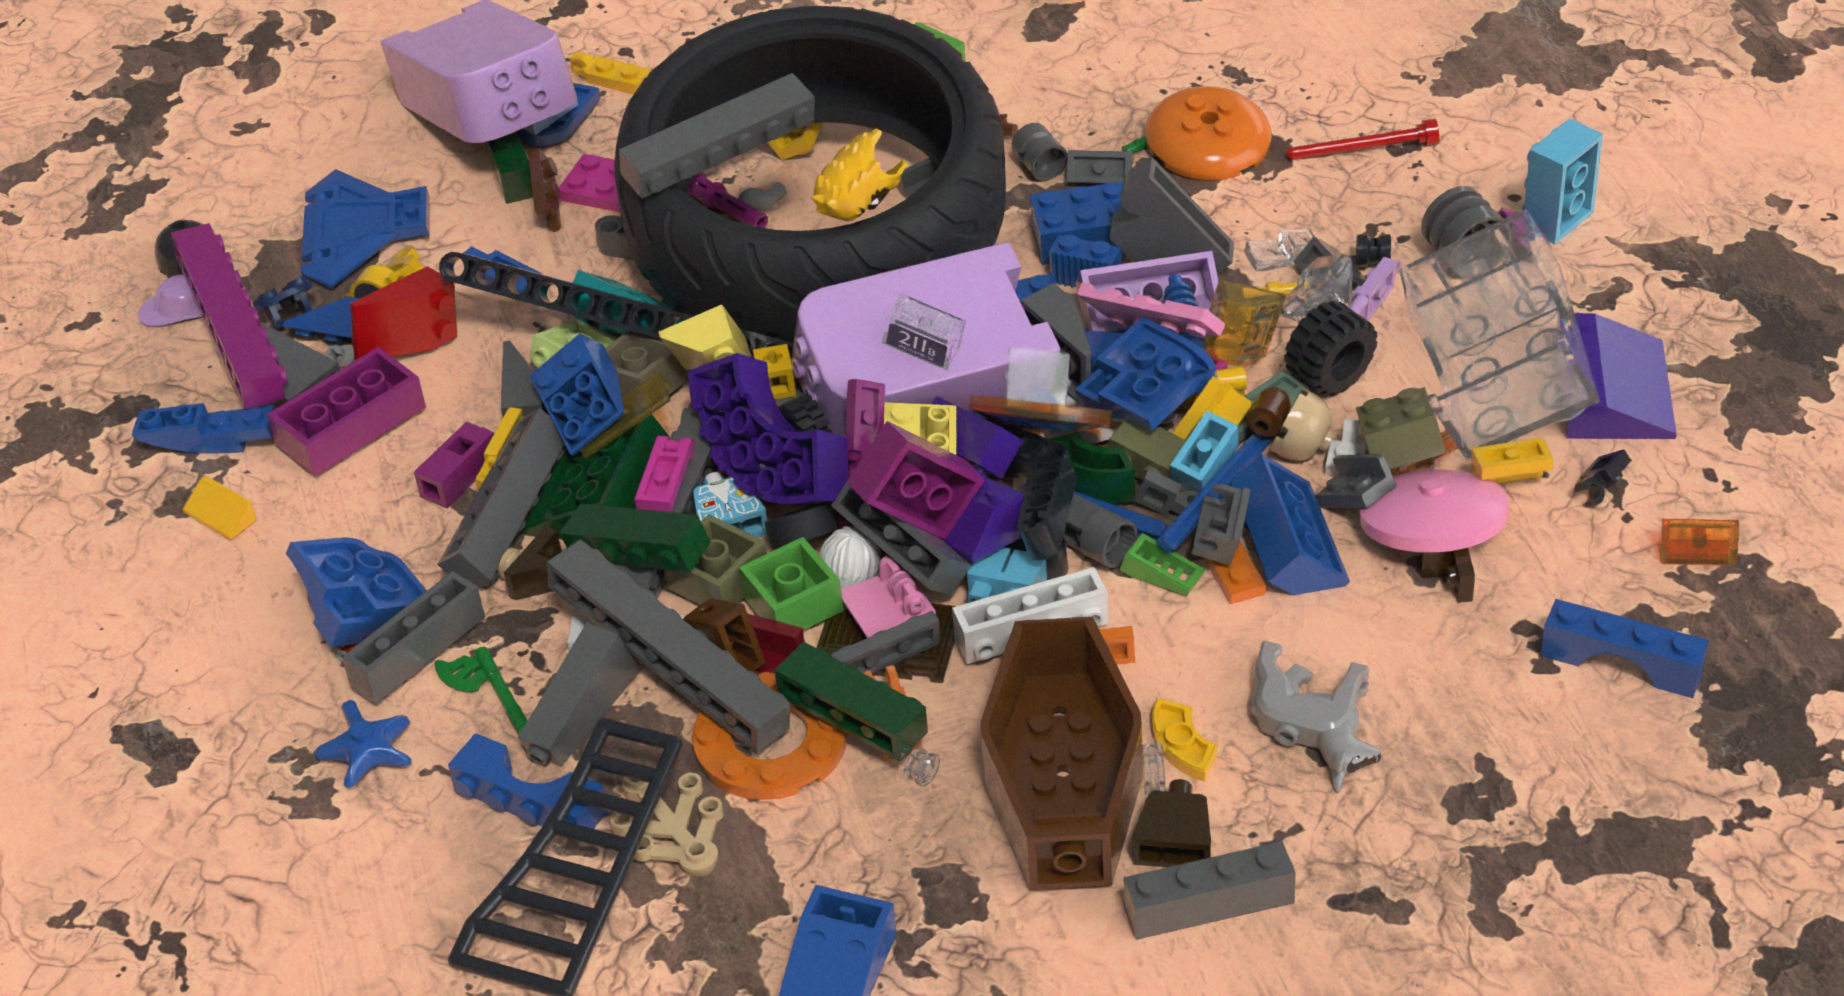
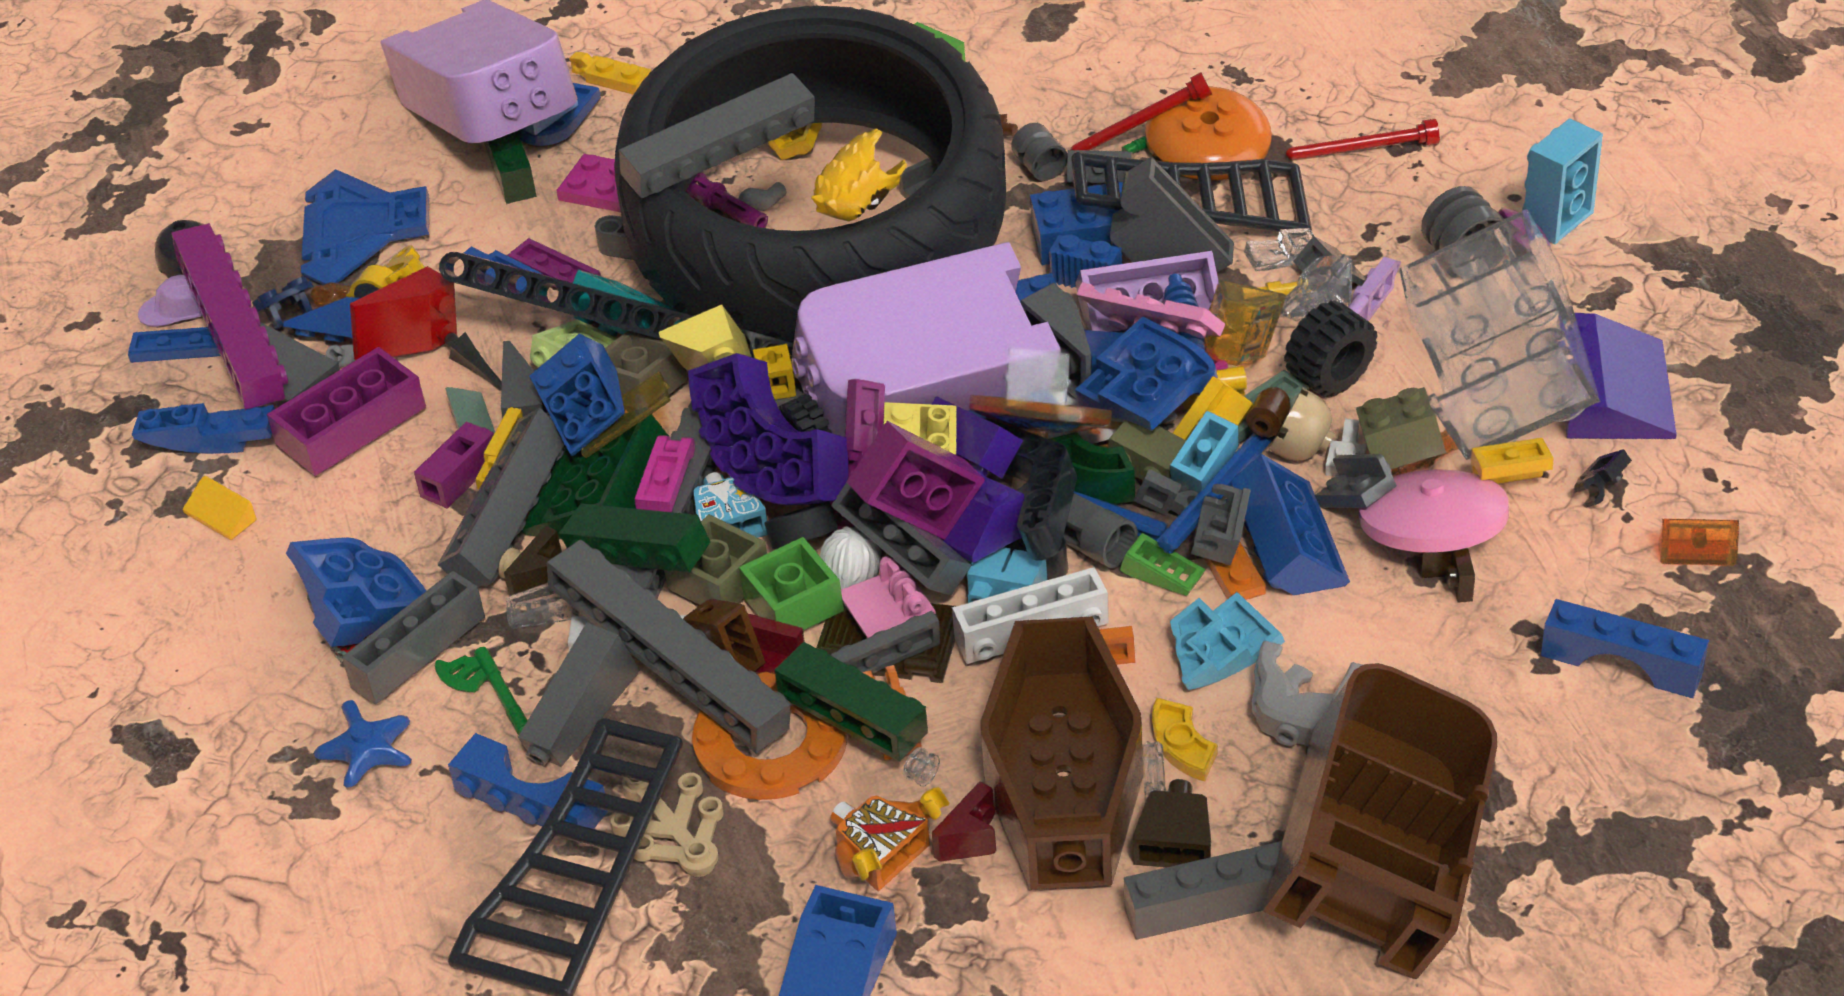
(172, 345): none -> blue tile
(329, 293): none -> clear orange arm
(466, 354): none -> pearl dark grey piece
(468, 407): none -> sand green slope
(545, 188): reddish brown hinge -> none
(549, 261): none -> magenta plate
(552, 608): none -> clear slope
(884, 835): none -> torso
(923, 331): clear brick -> none
(967, 827): none -> dark red slope
(1195, 89): none -> red piece
(1204, 171): none -> black bar
(1219, 640): none -> medium azure slope
(1372, 249): black wheel -> none
(1387, 816): none -> reddish brown piece

